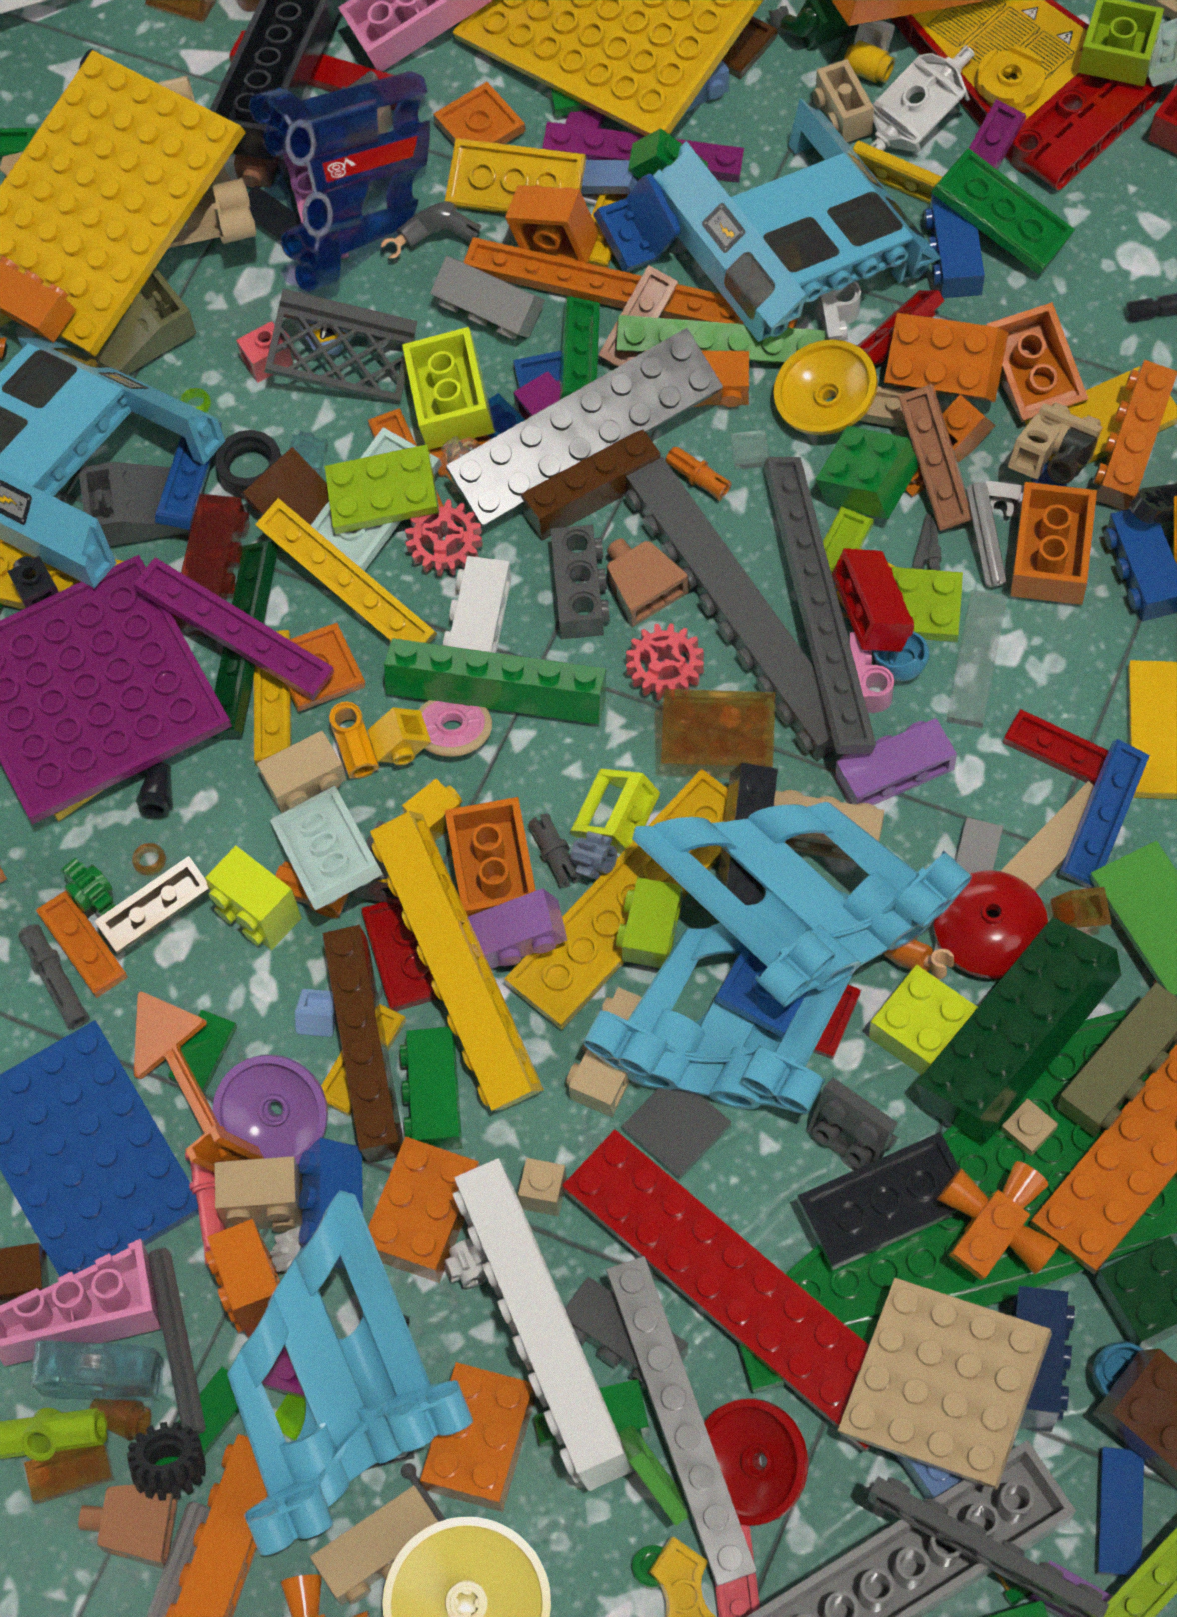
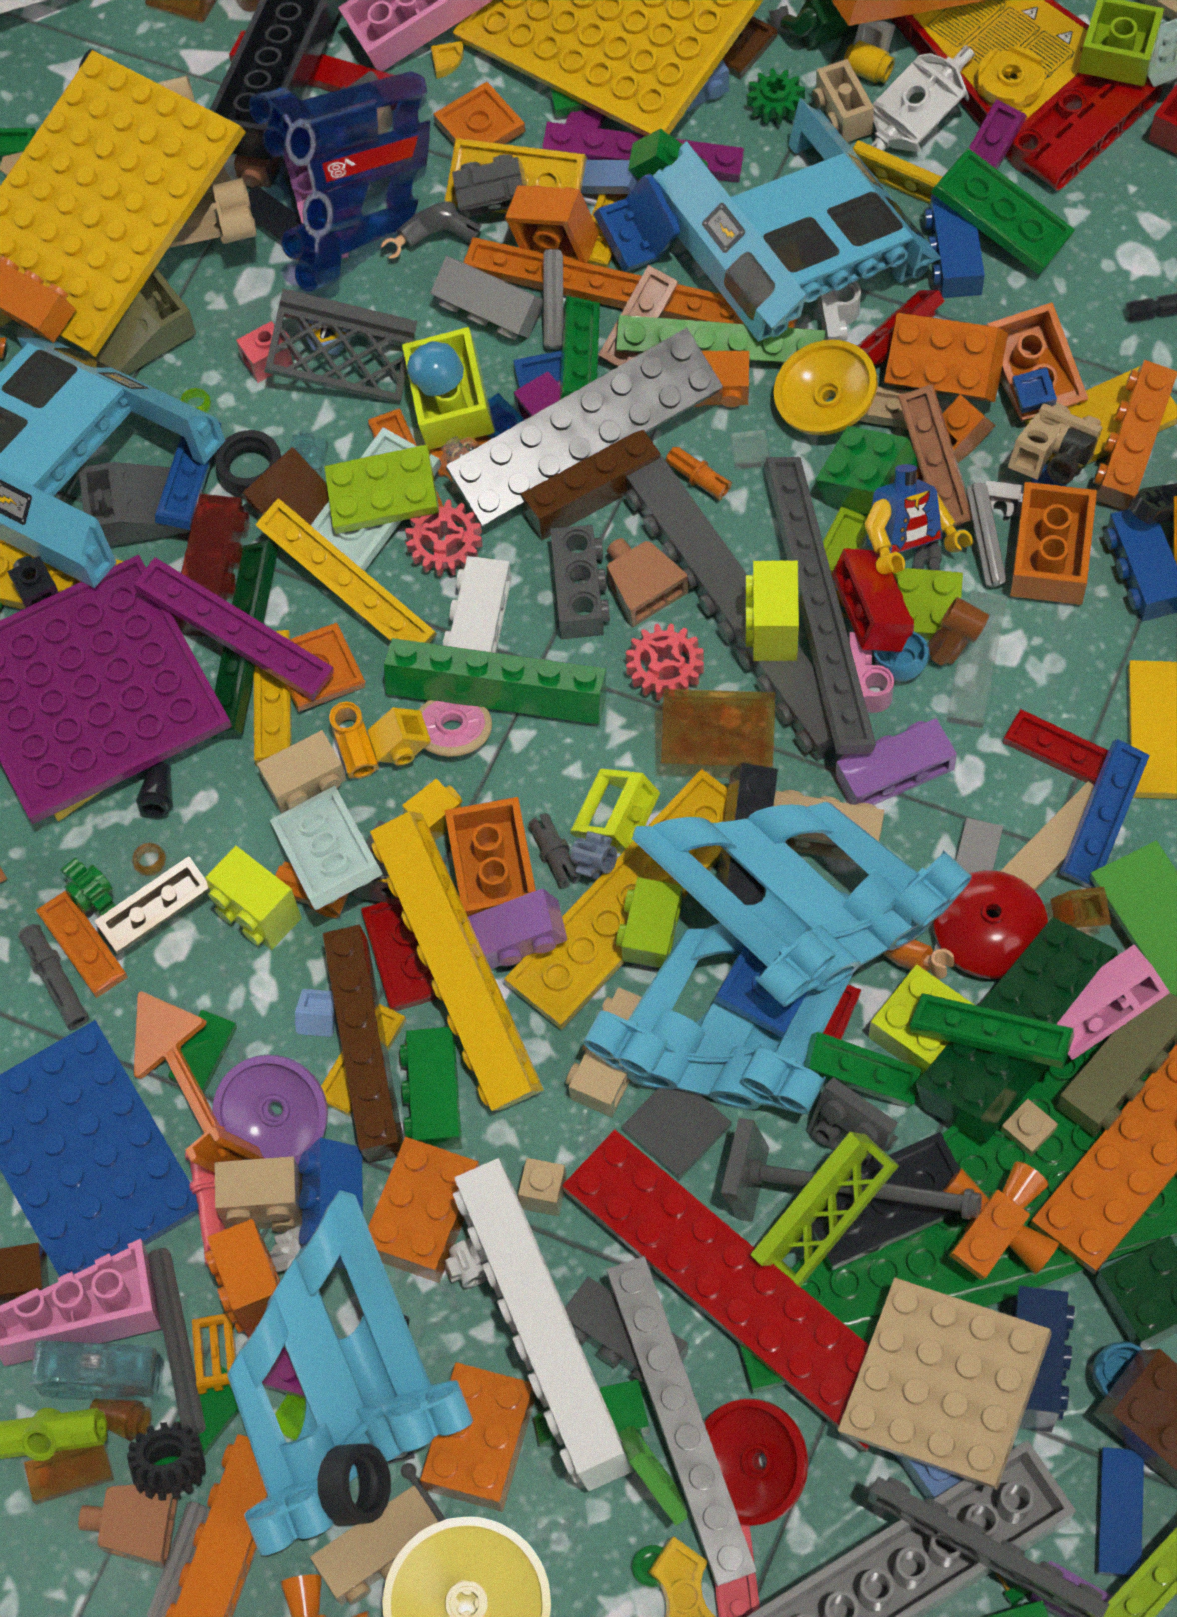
(218, 1379): none -> light orange tile
(334, 1483): none -> black tyre
(435, 368): none -> dark azure hair
(447, 57): none -> yellow tile
(488, 186): none -> dark grey brick
(553, 299): none -> light grey axle
(748, 1170): none -> dark grey tile
(772, 610): none -> neon yellow brick
(775, 96): none -> green gear
(815, 1197): none -> lime fence
(862, 1069): none -> green plate
(908, 517): none -> torso
(958, 627): none -> dark orange piece
(992, 1030): none -> green tile
(1033, 390): none -> blue plate
(1112, 999): none -> bright pink slope

